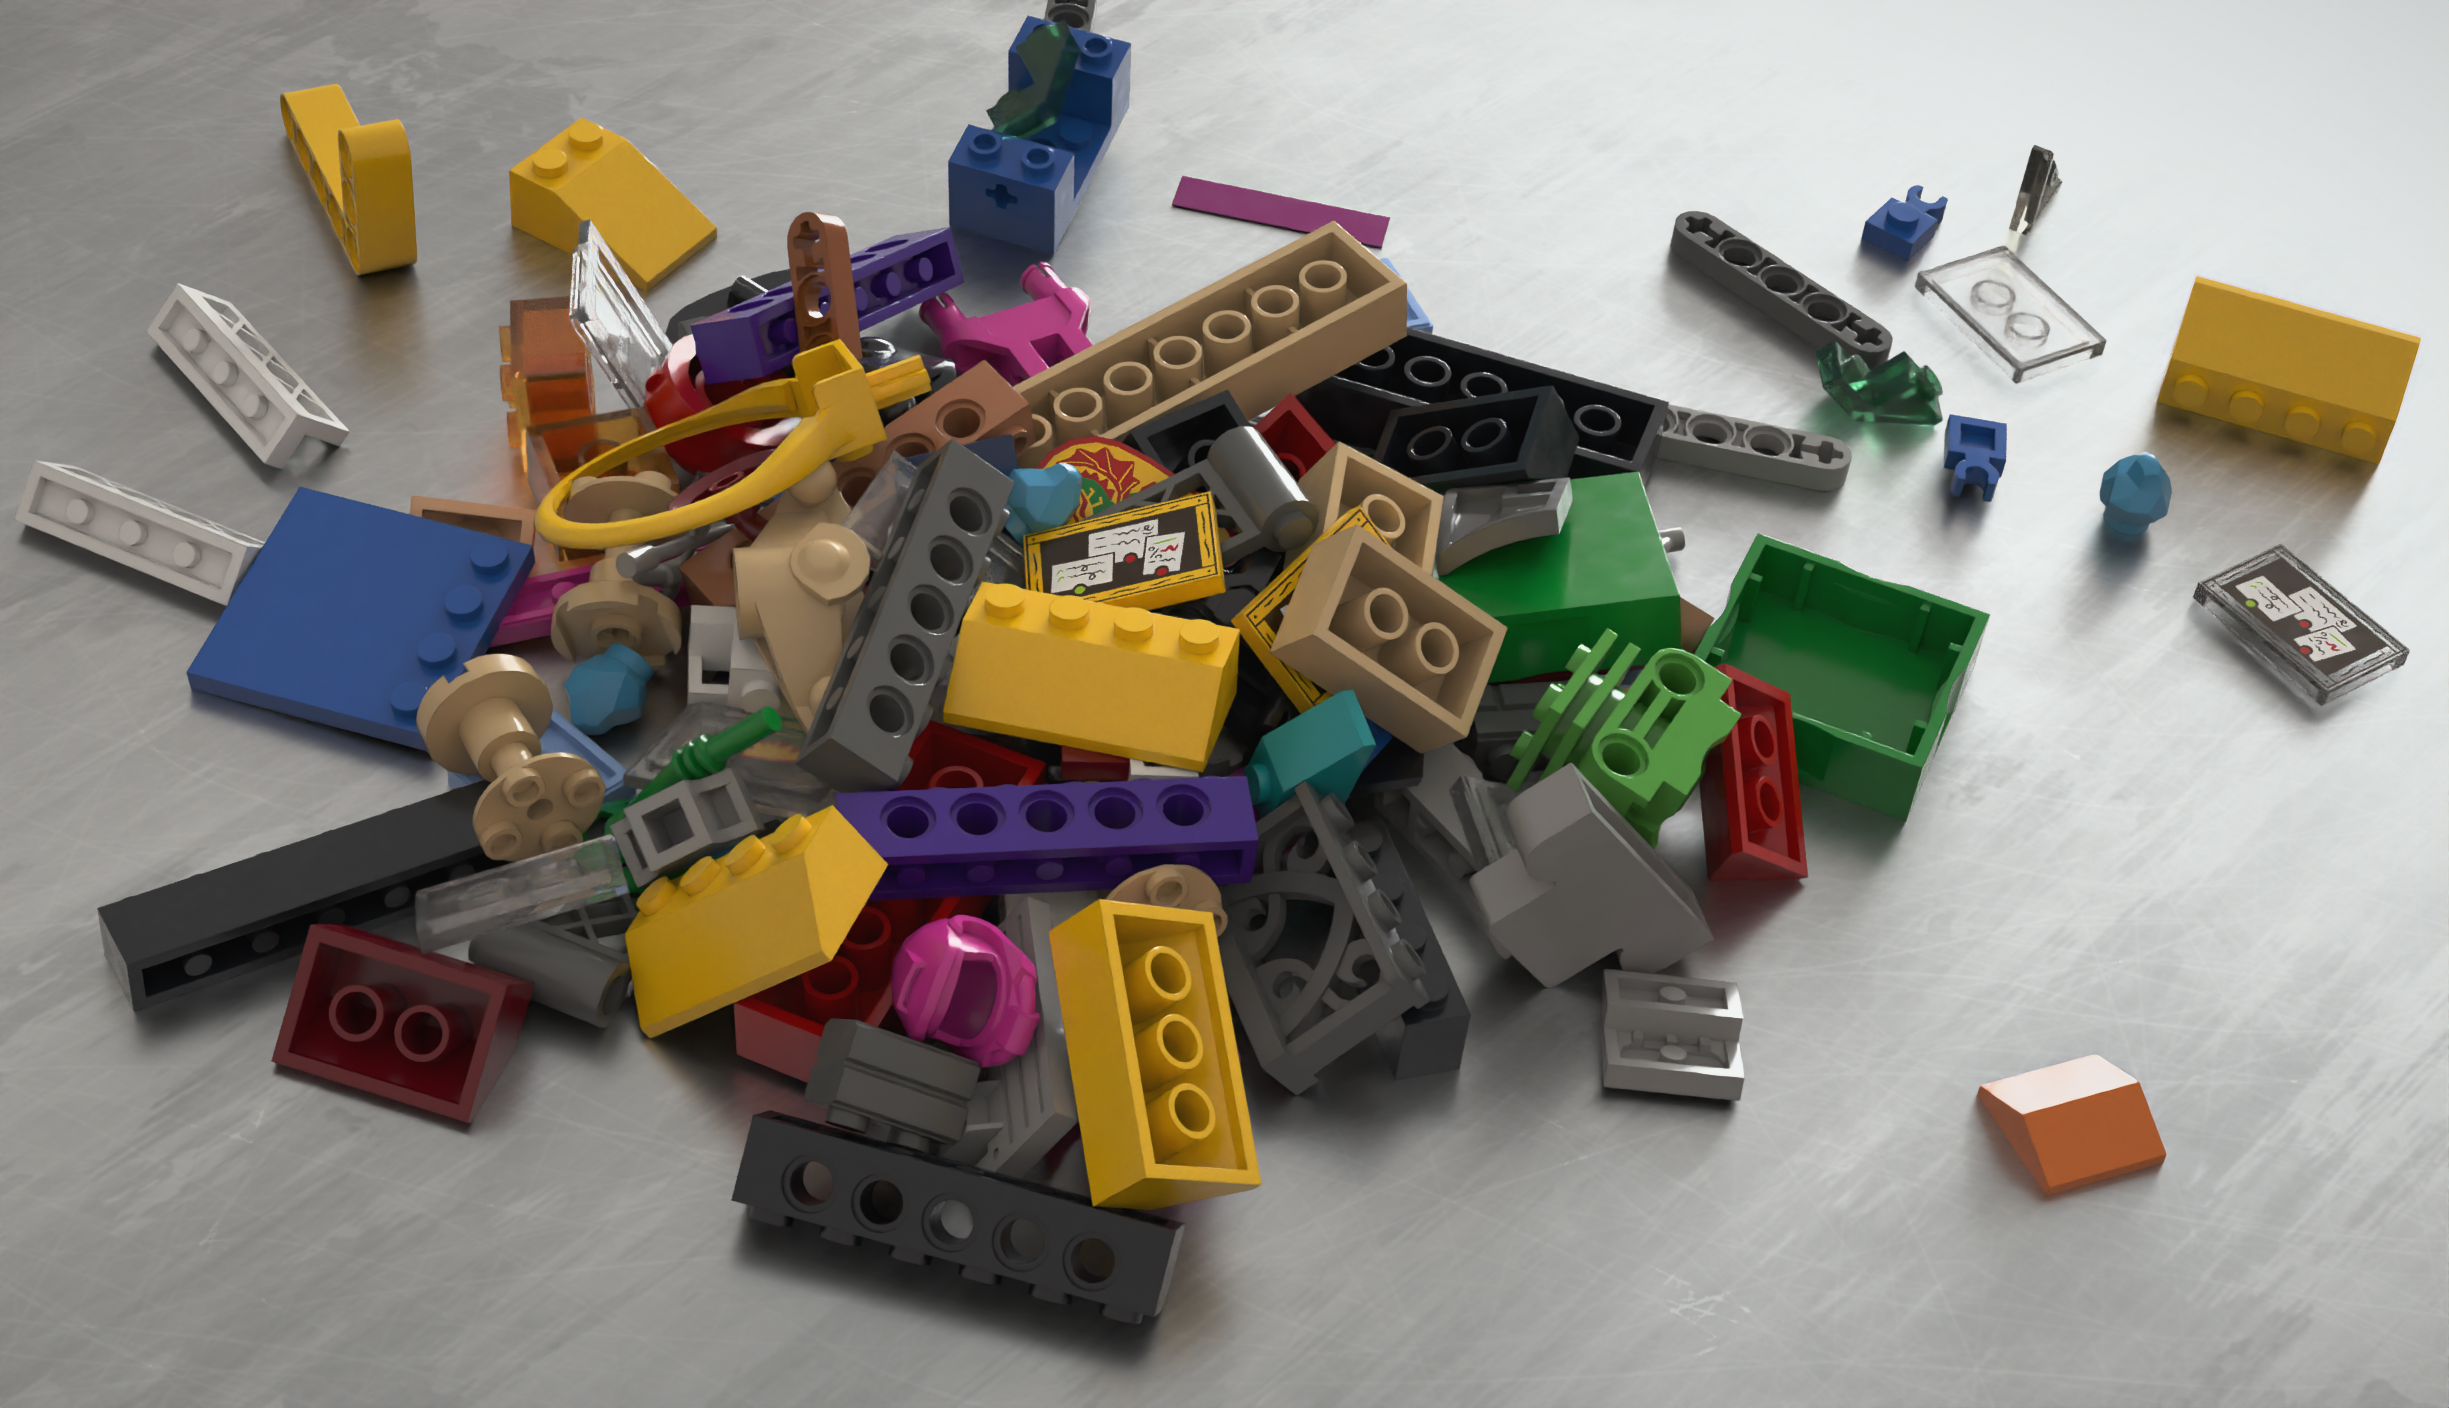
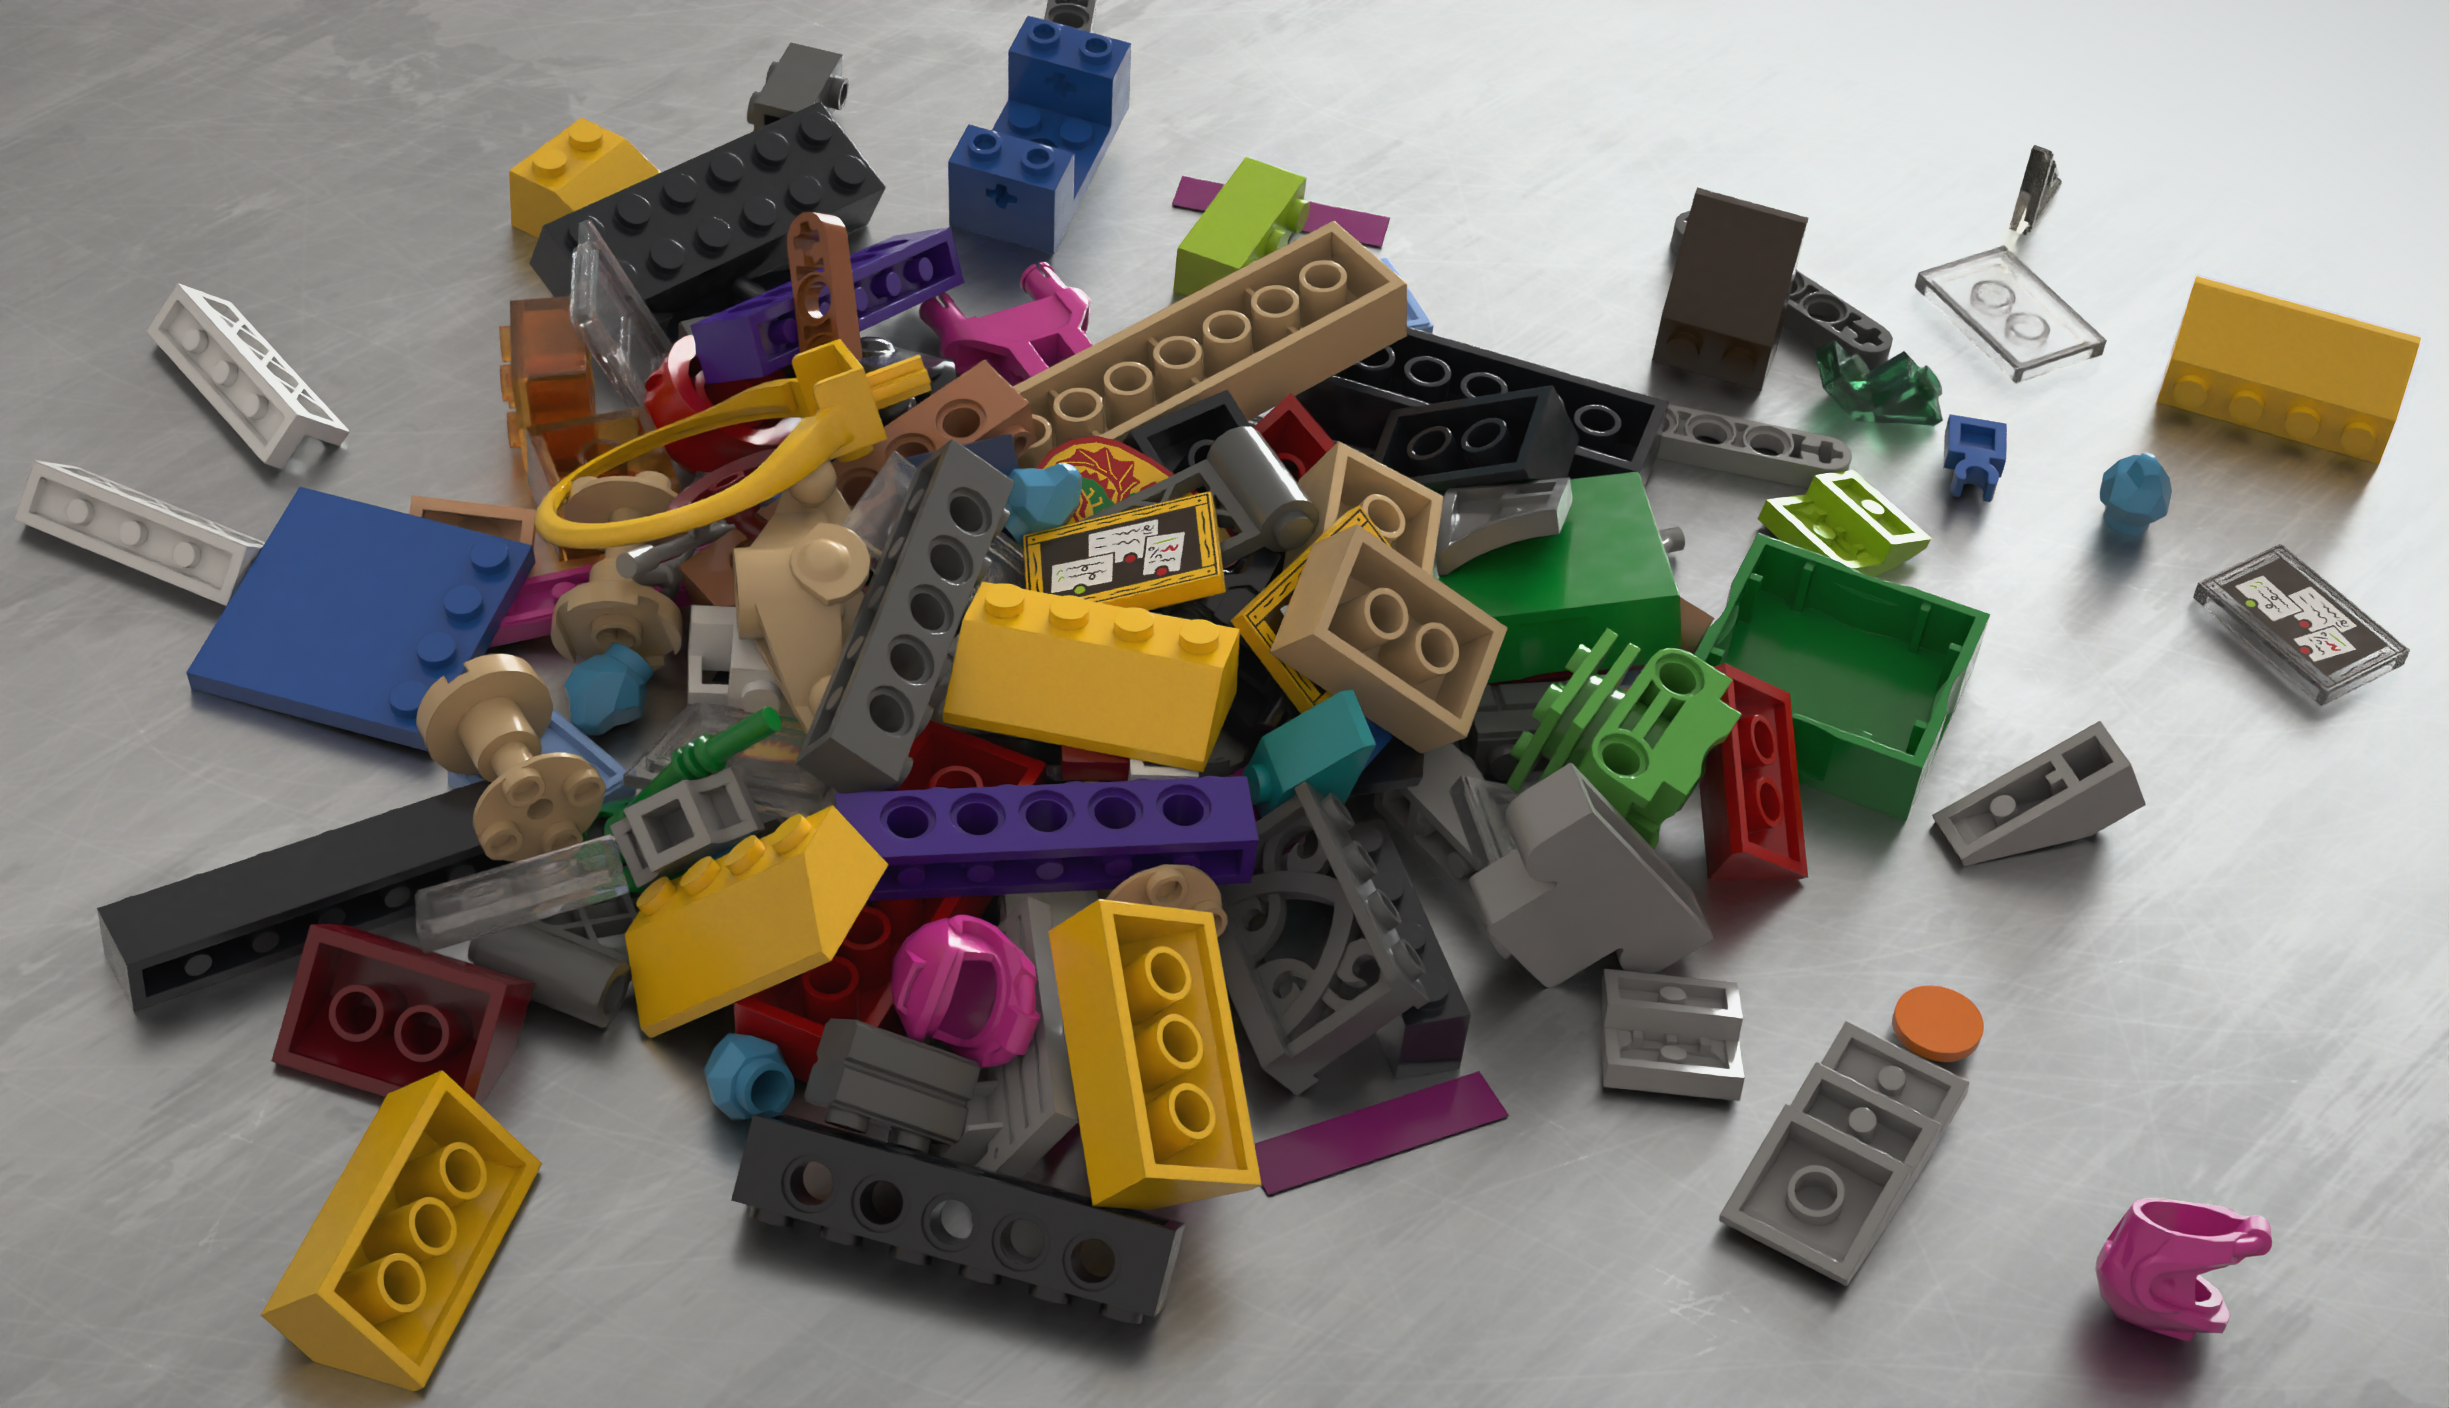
(357, 175): yellow beam -> none
(404, 1236): none -> yellow slope
(719, 212): none -> black brick
(748, 1077): none -> dark azure rock
(798, 81): none -> dark grey brick
(1050, 59): clear green slope -> none
(1241, 225): none -> lime brick
(1376, 1132): none -> magenta sticker
(1730, 289): none -> dark brown slope
(1845, 1153): none -> light grey slope
(1847, 523): none -> lime slope
(1906, 225): blue plate -> none
(1937, 1023): none -> orange piece
(2045, 801): none -> light grey slope
(2075, 1123): orange slope -> none
(2155, 1262): none -> dark pink helmet

